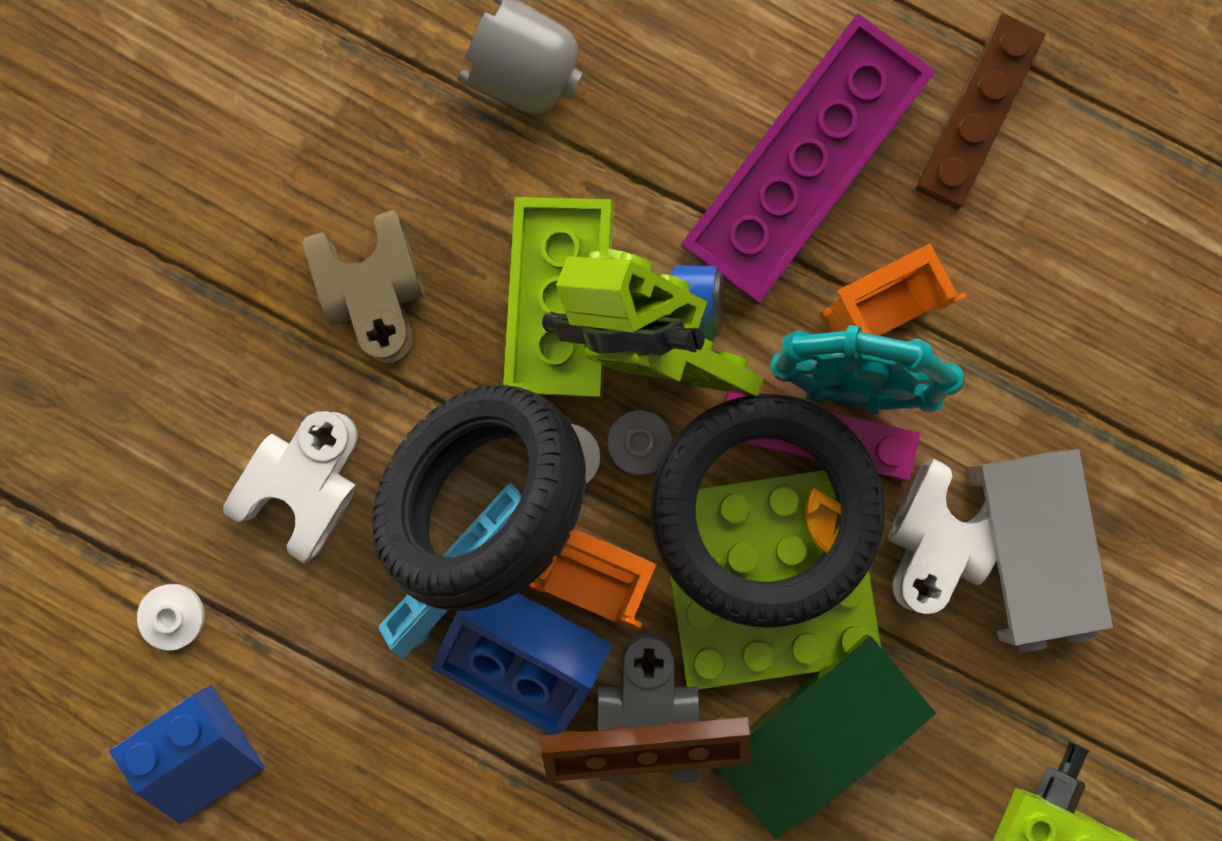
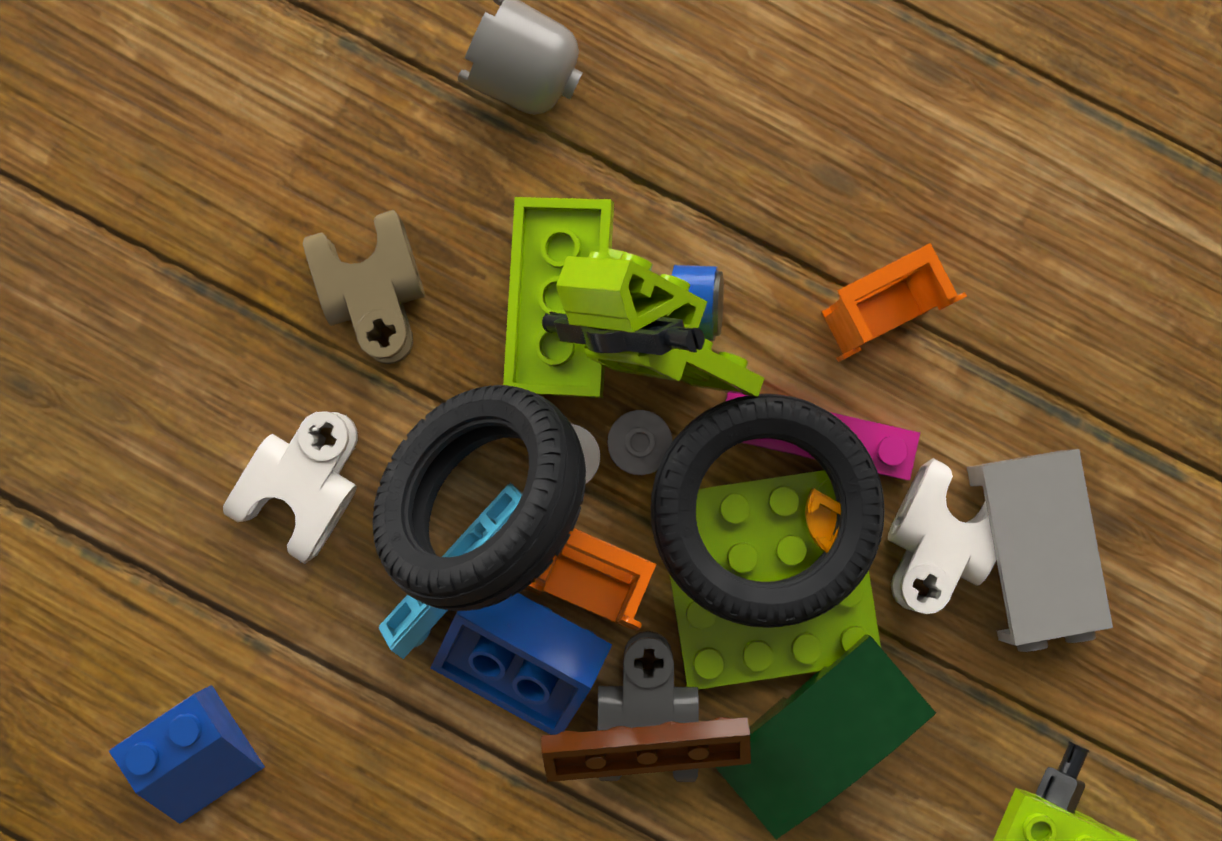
(171, 617): white piece -> none
(807, 158): magenta plate -> none
(866, 370): teal plate -> none
(980, 111): reddish brown plate -> none

